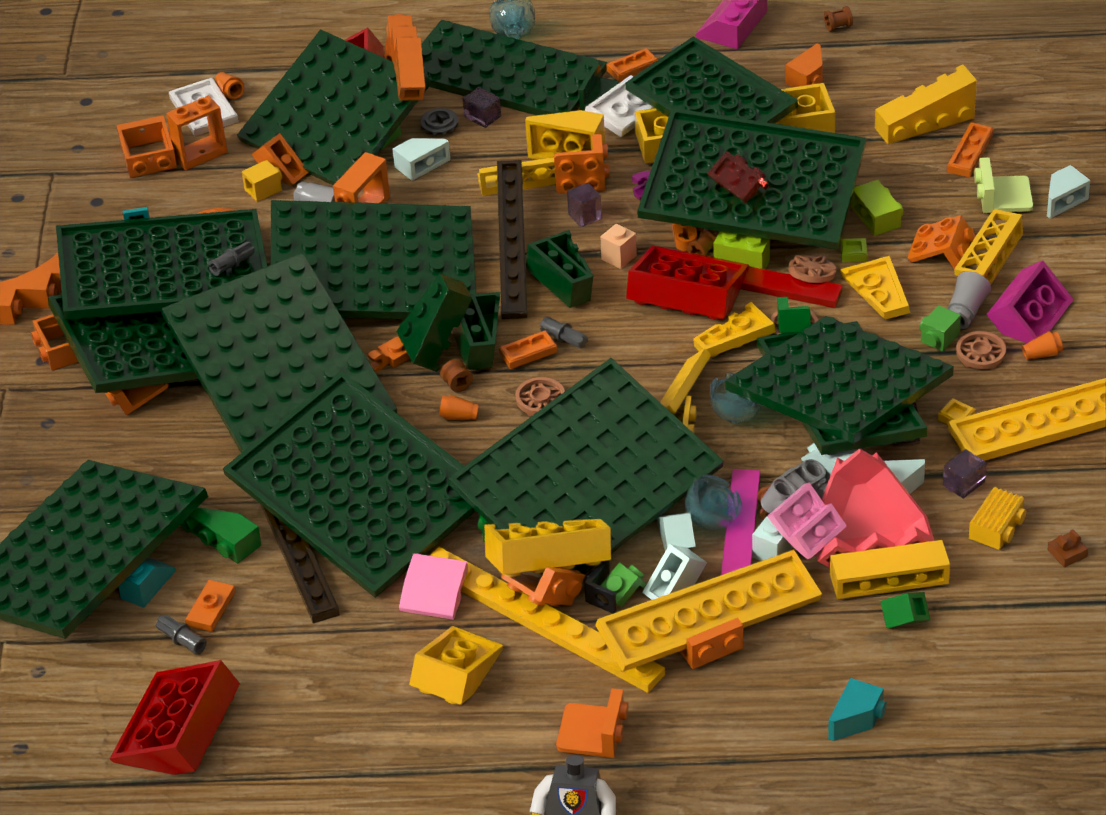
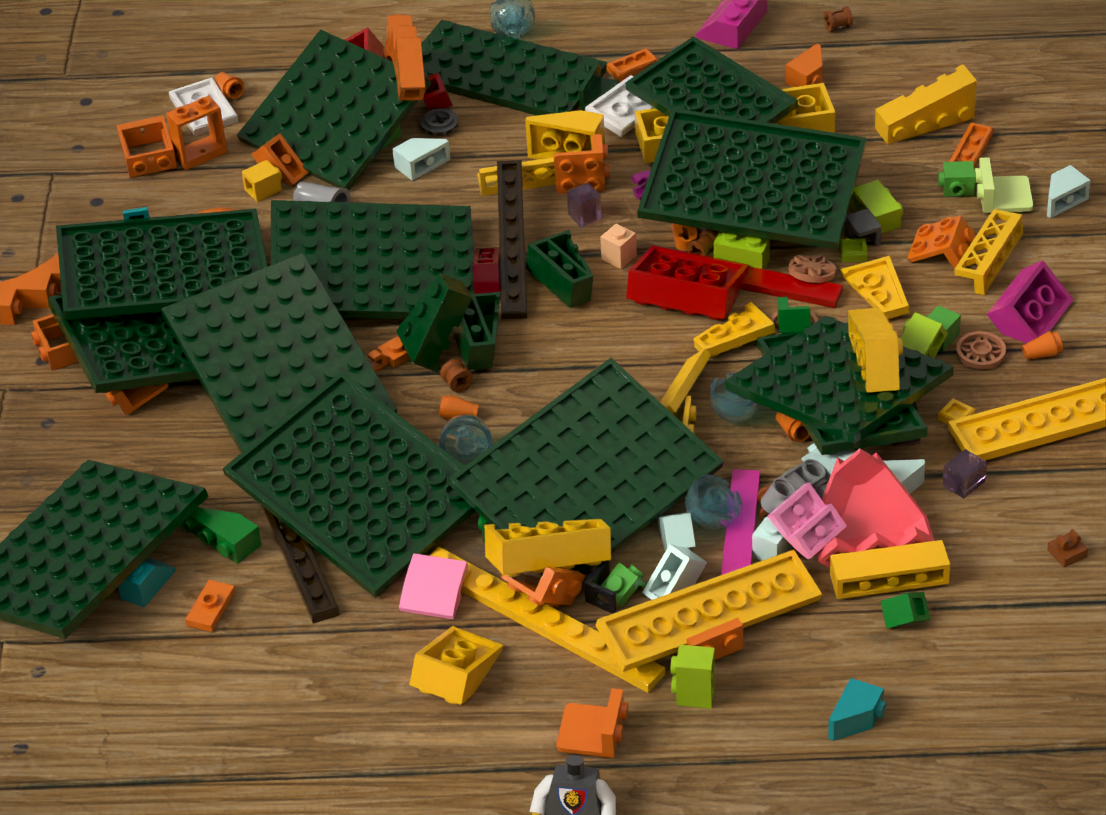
(177, 718): red slope -> none
(181, 634): dark grey axle -> none
(231, 258): dark grey axle -> none
(366, 173): orange window -> none
(437, 94): none -> red brick
(465, 437): none -> clear light blue cylinder
(482, 107): brick -> none
(486, 270): none -> dark red slope
(528, 349): orange plate -> none
(538, 395): nougat wheel -> none
(563, 332): dark grey axle -> none
(694, 676): none -> lime brick
(736, 177): clear red bracket -> none
(793, 428): none -> orange cone
(863, 224): none -> dark grey panel
(875, 348): none -> yellow wedge
(923, 335): none -> lime brick
(957, 179): none -> bright green brick
(968, 296): light grey plant -> none
(997, 518): yellow brick -> none

